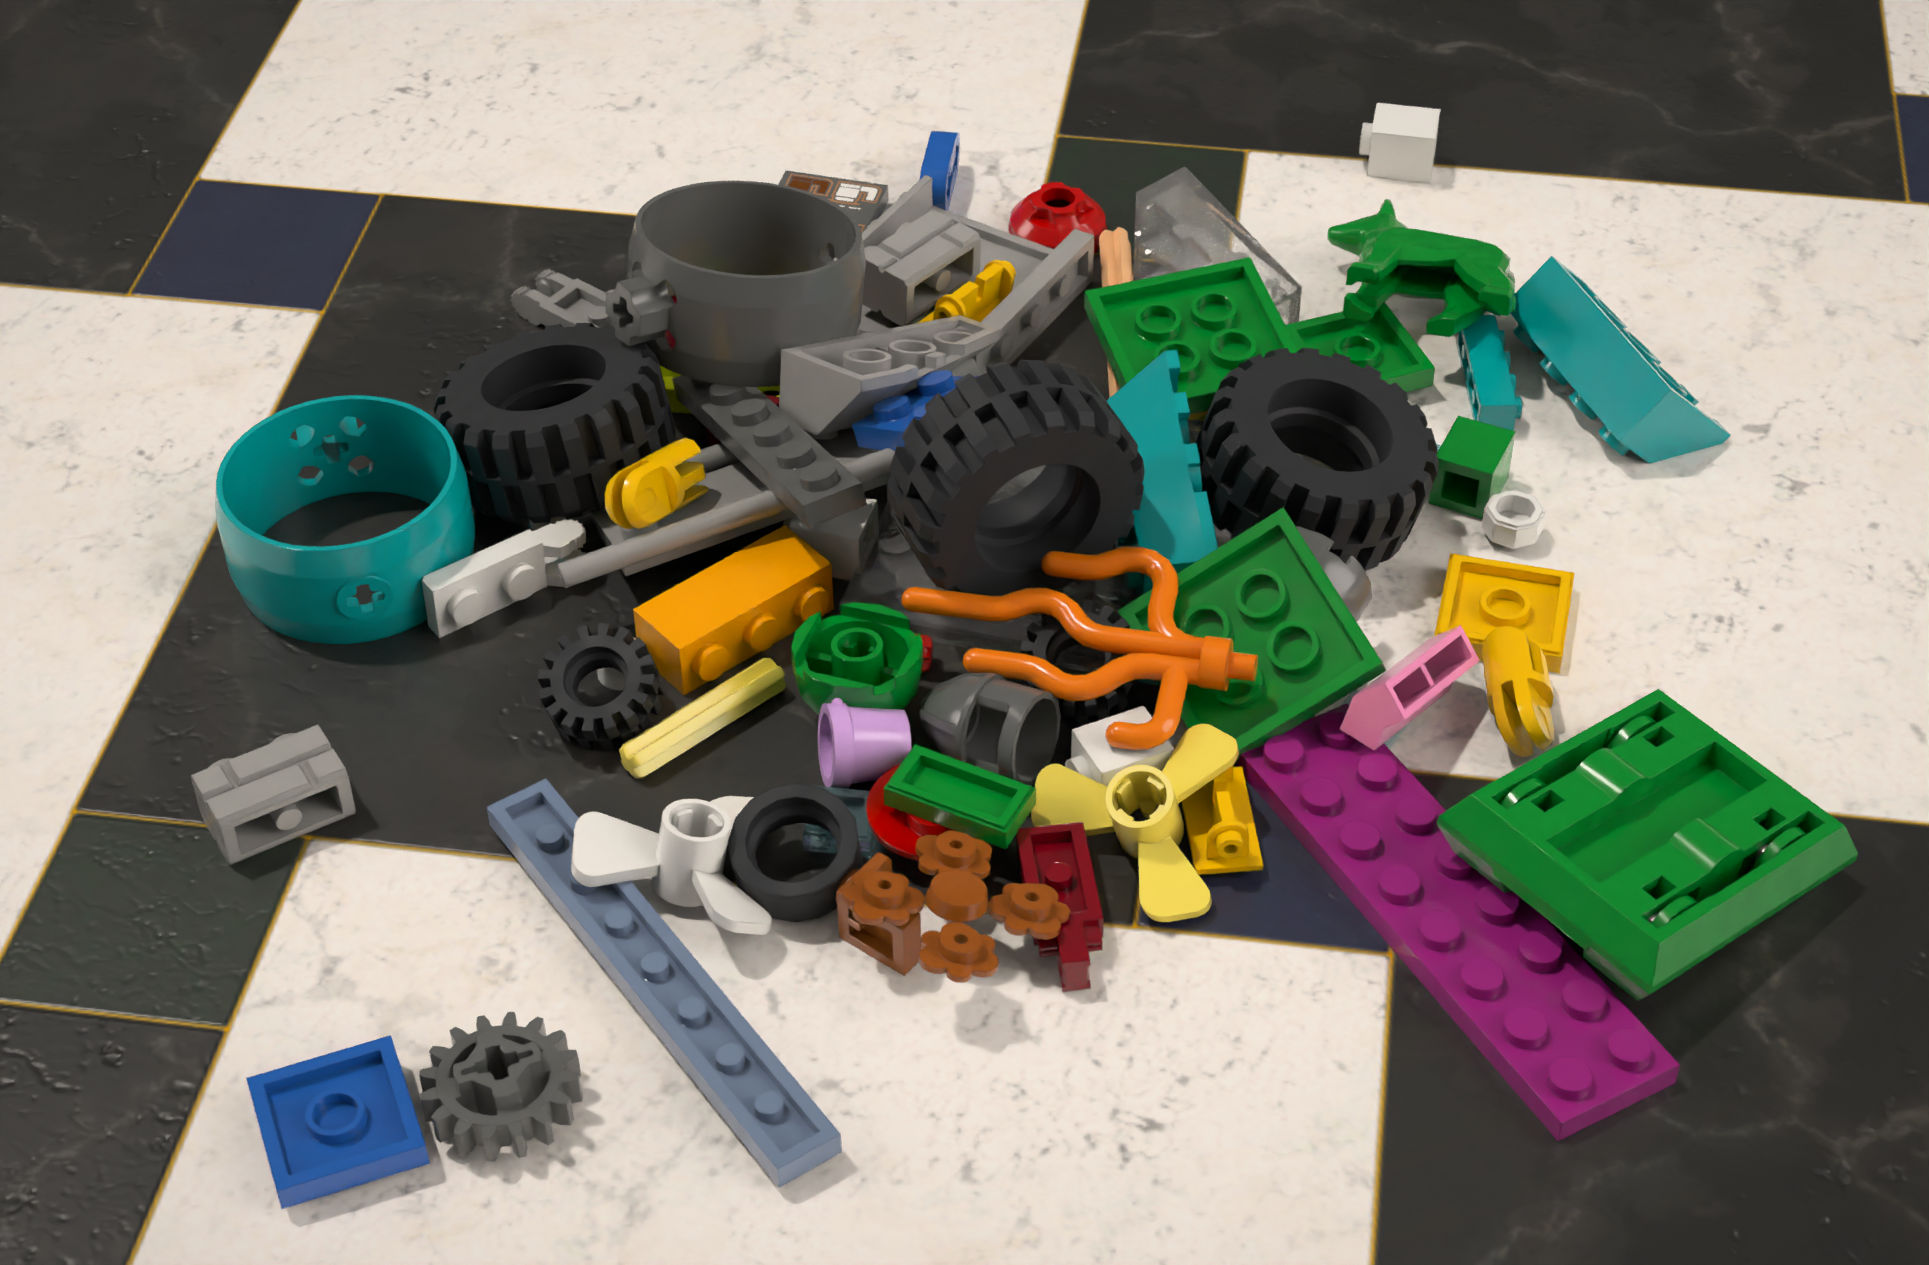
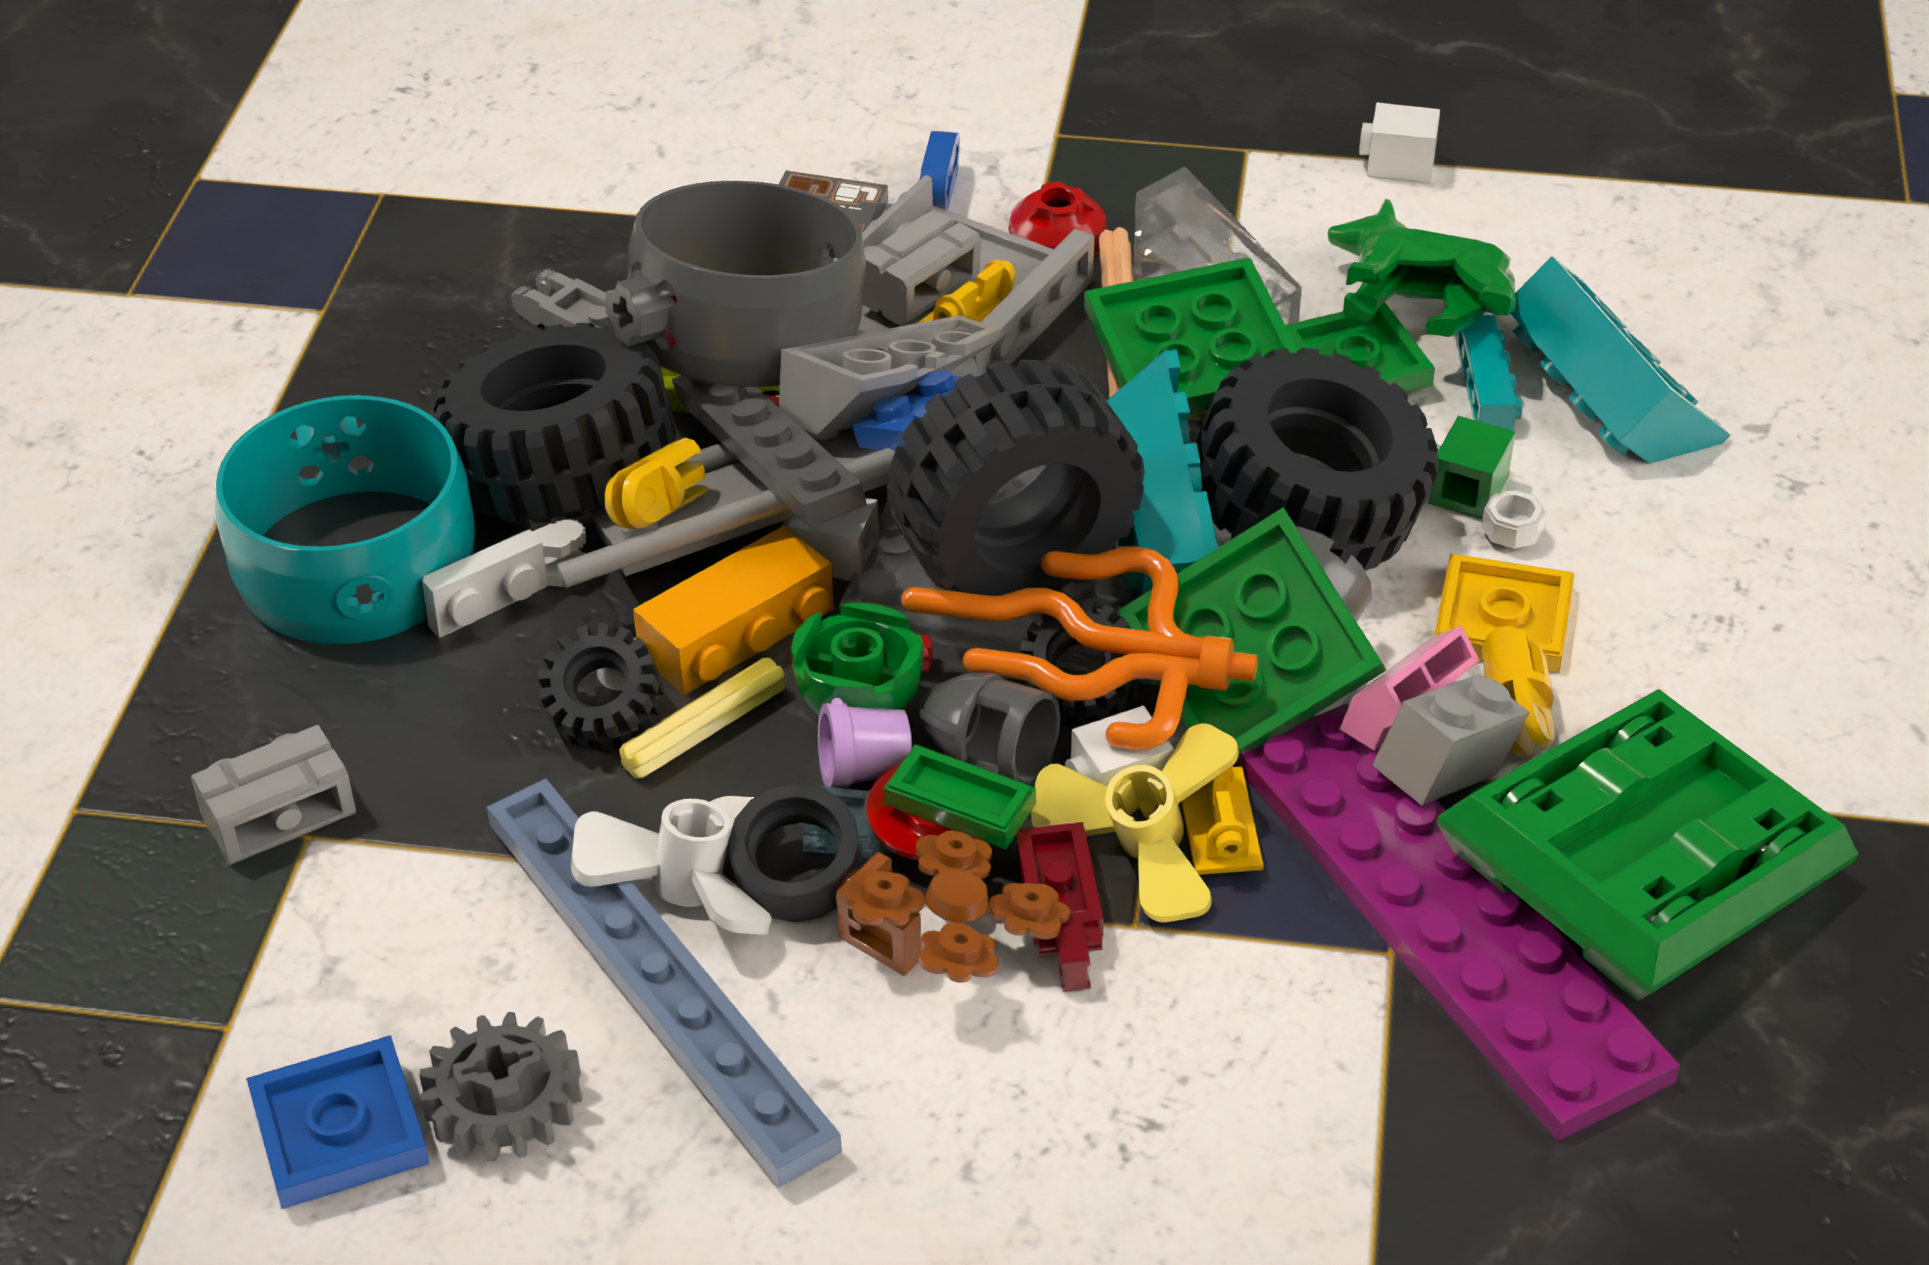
(1450, 738): none -> light grey brick

